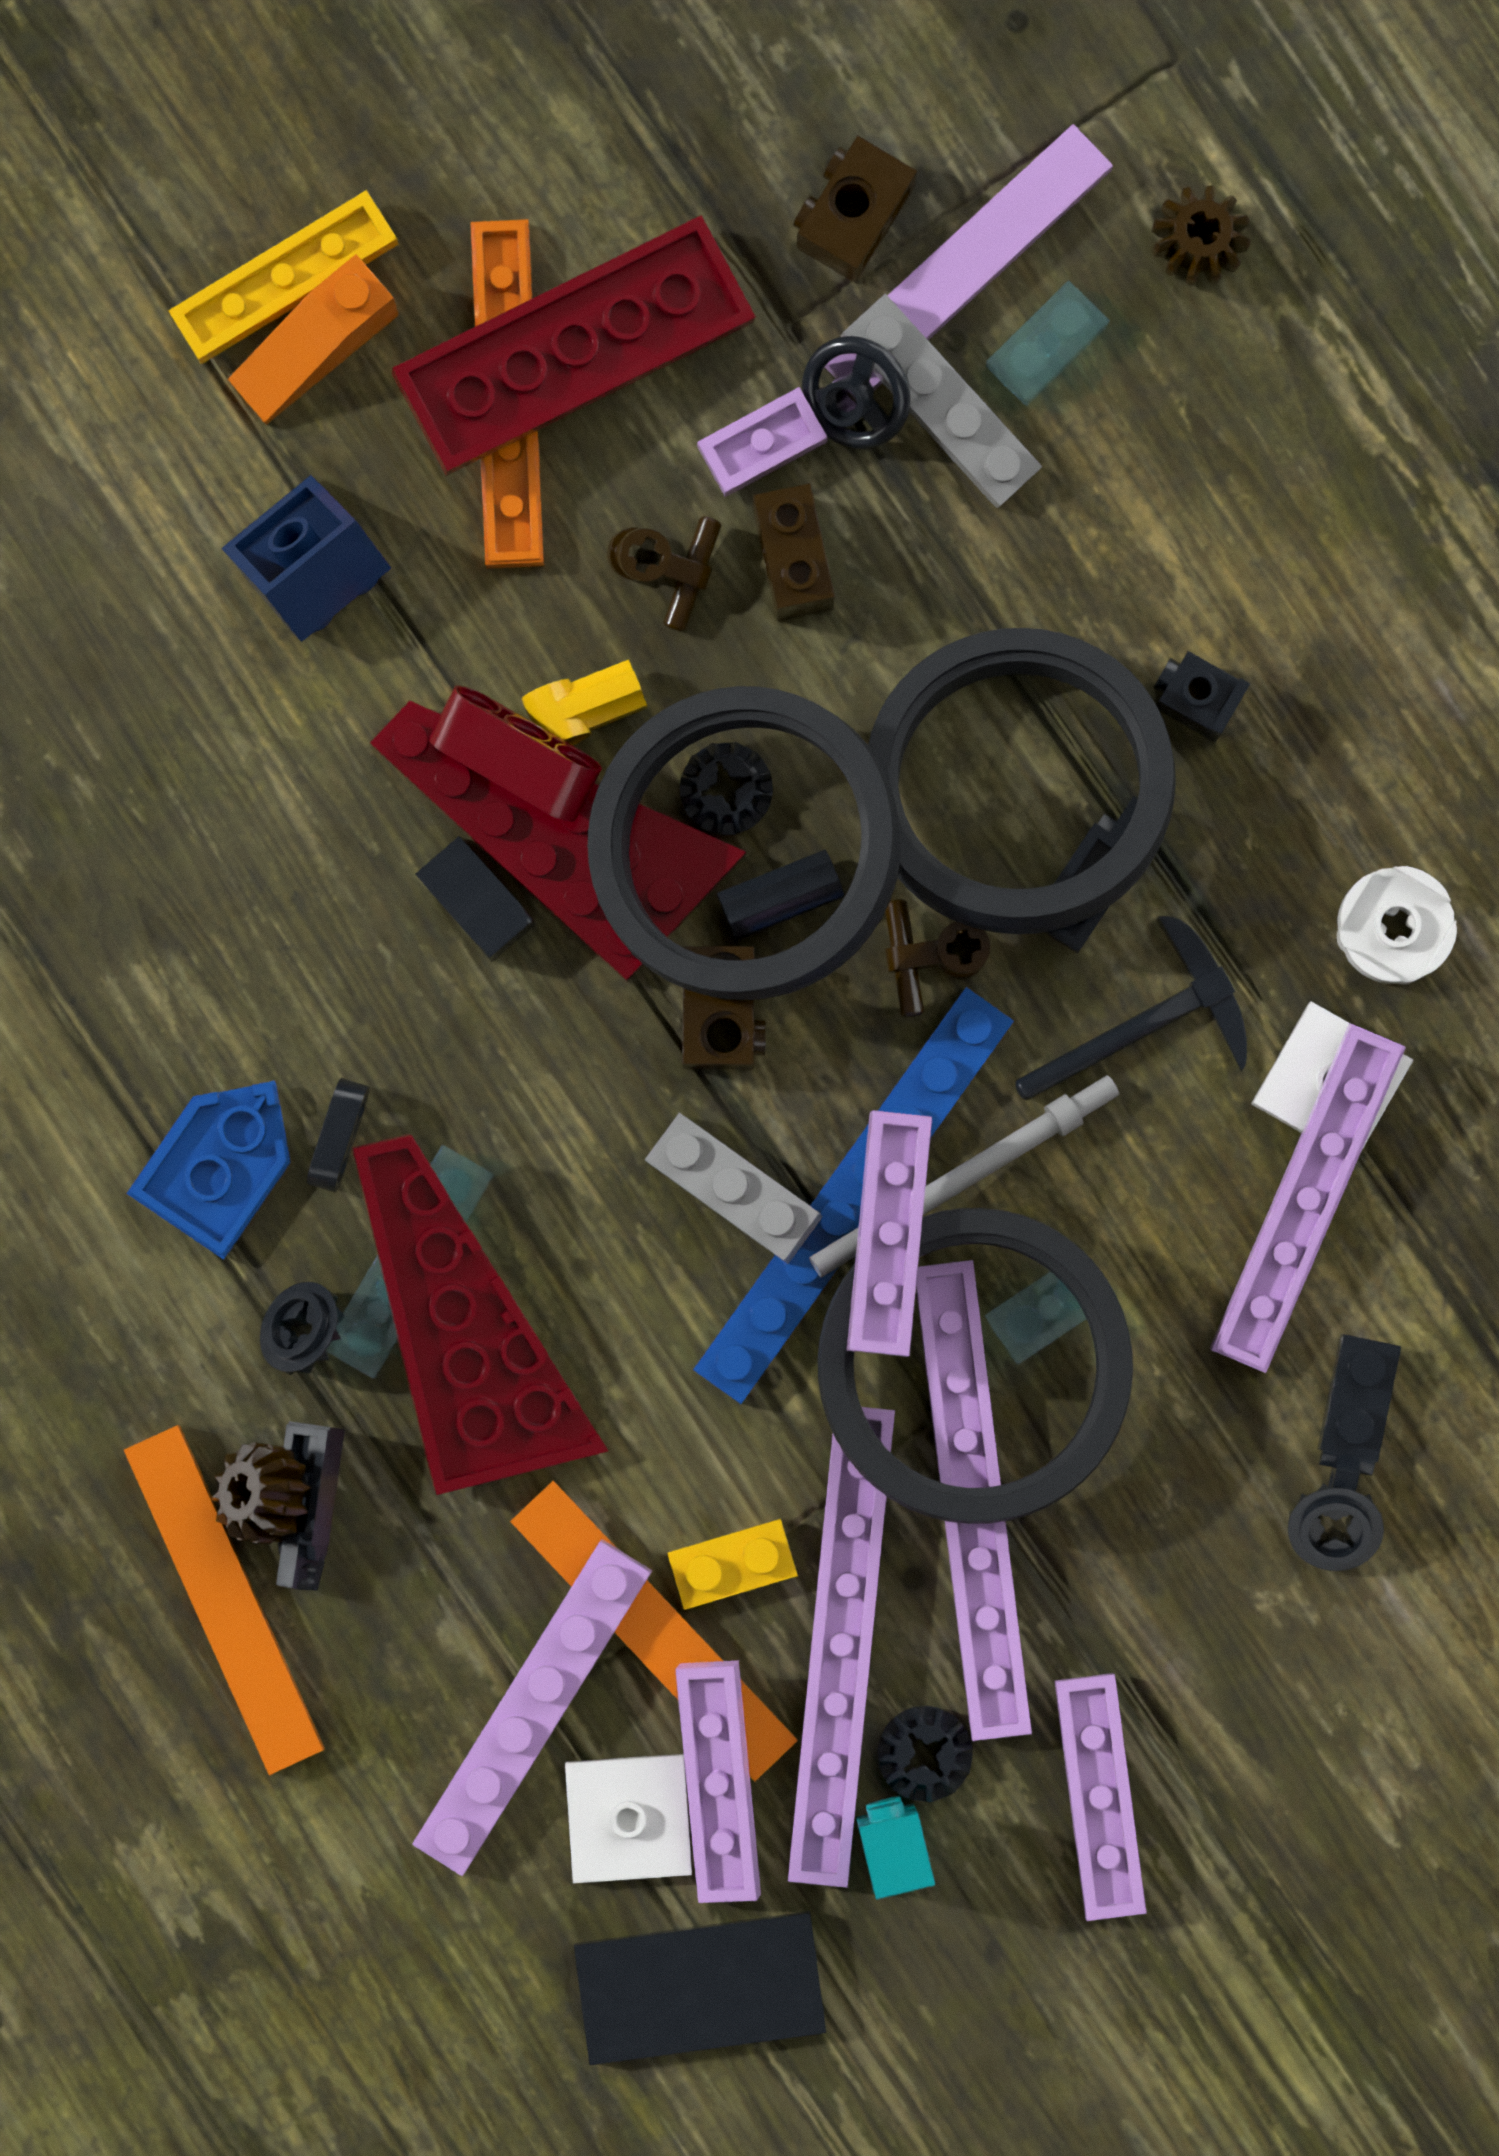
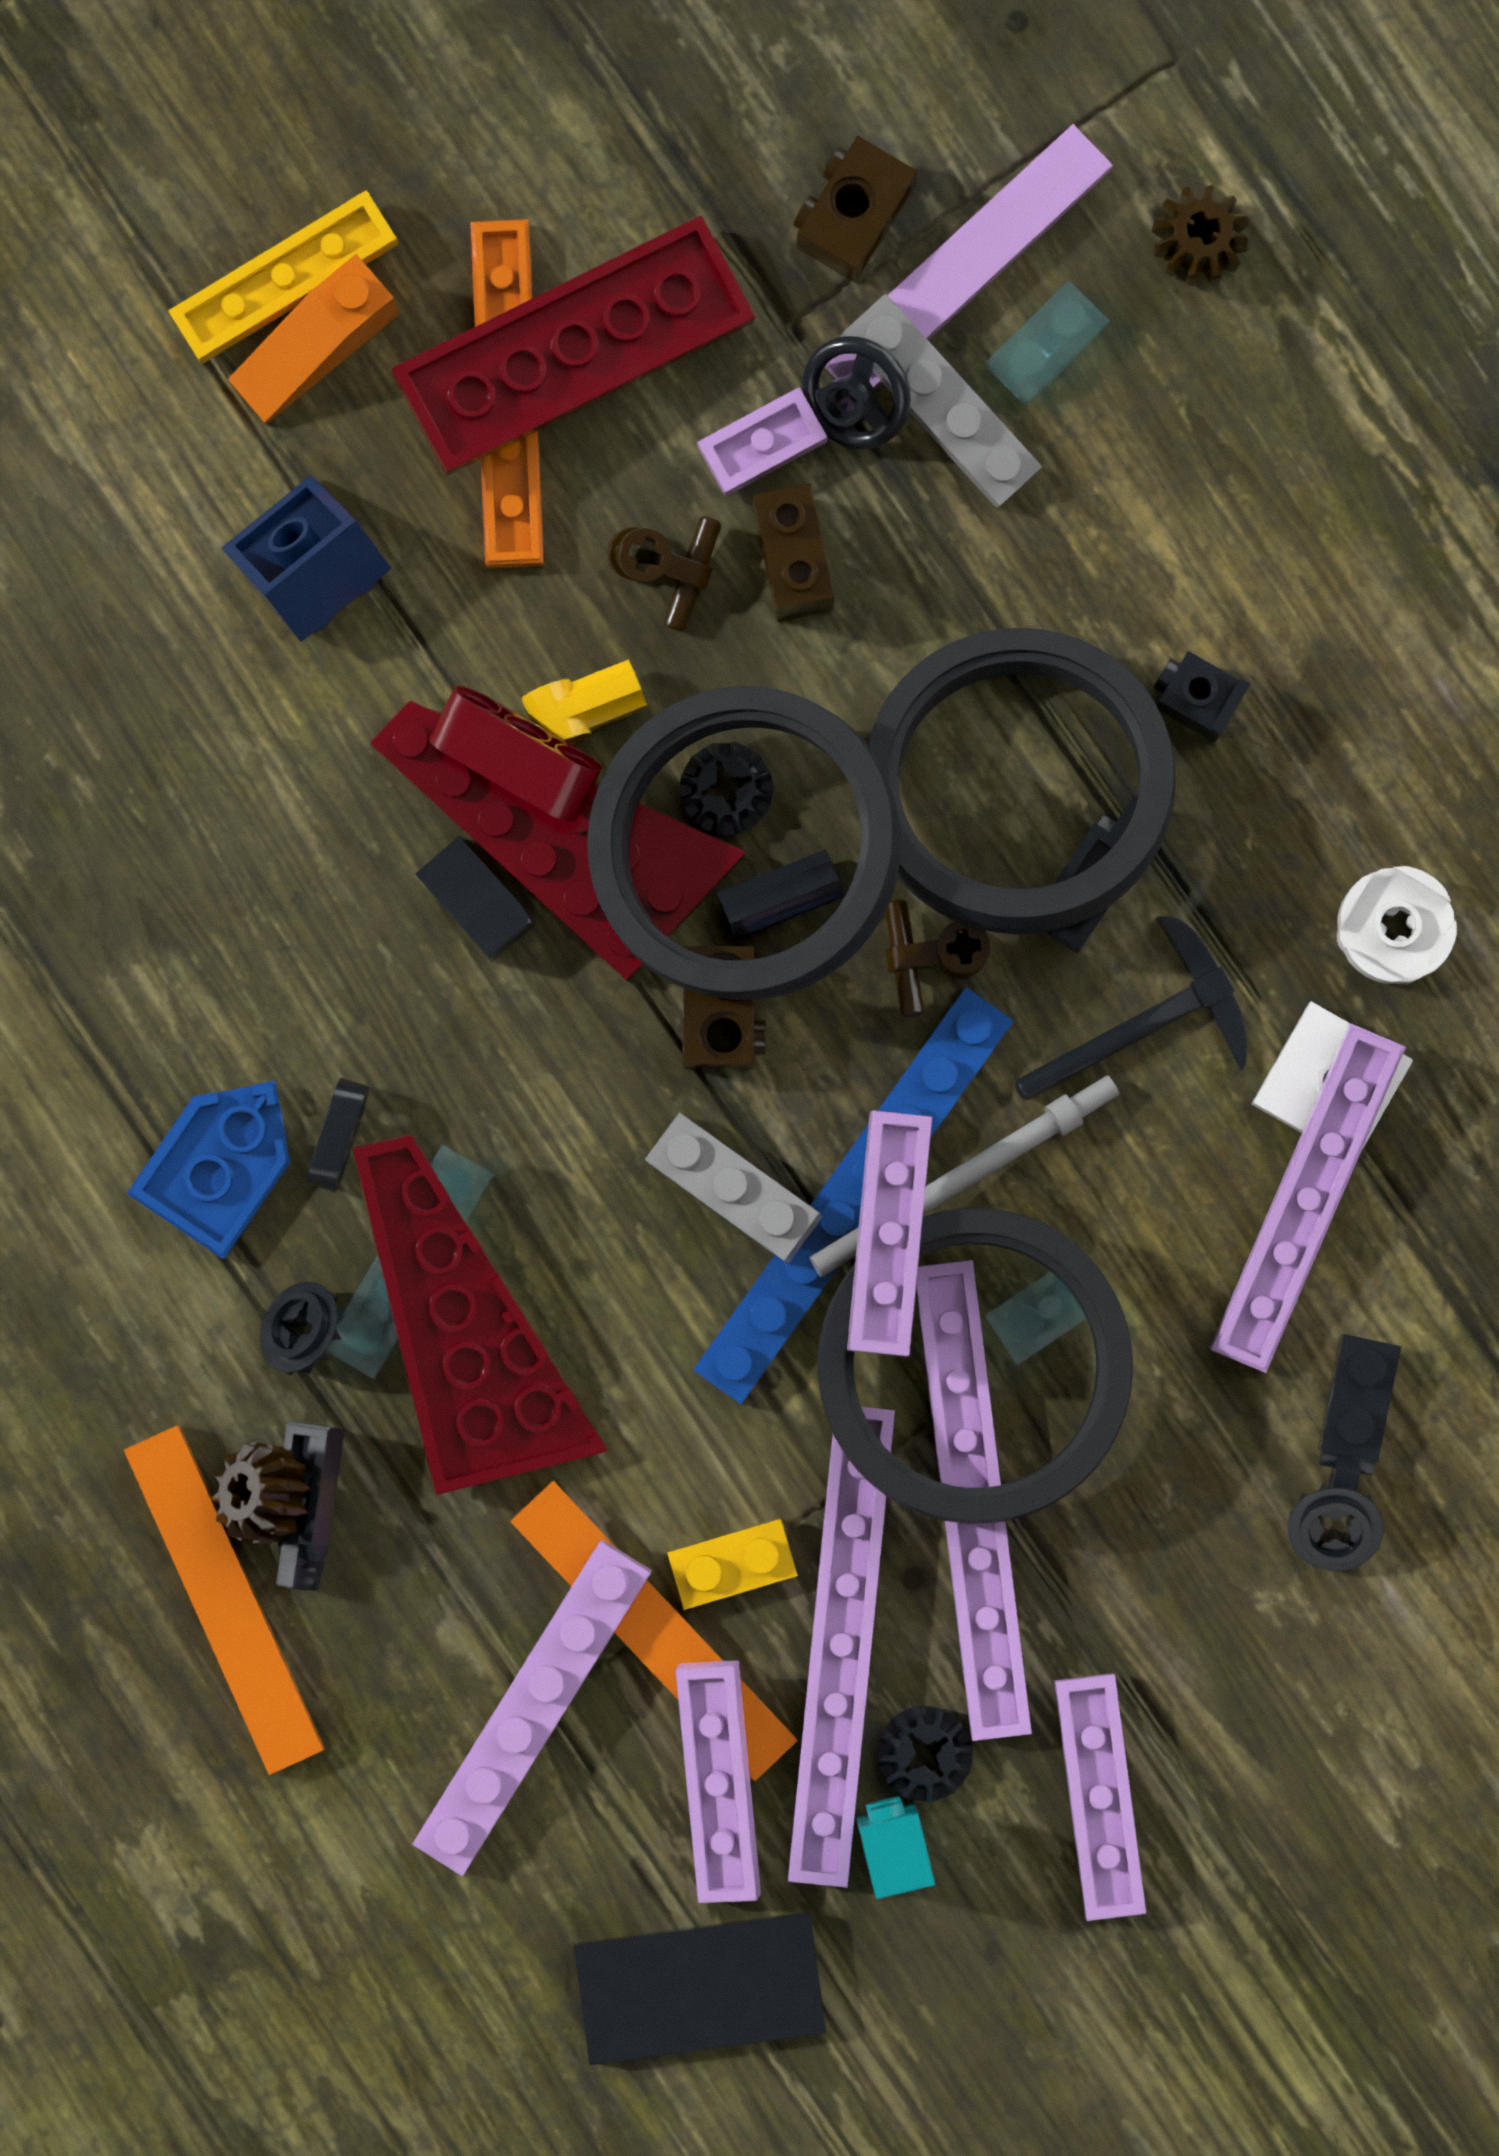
(628, 1818): white plate -> none

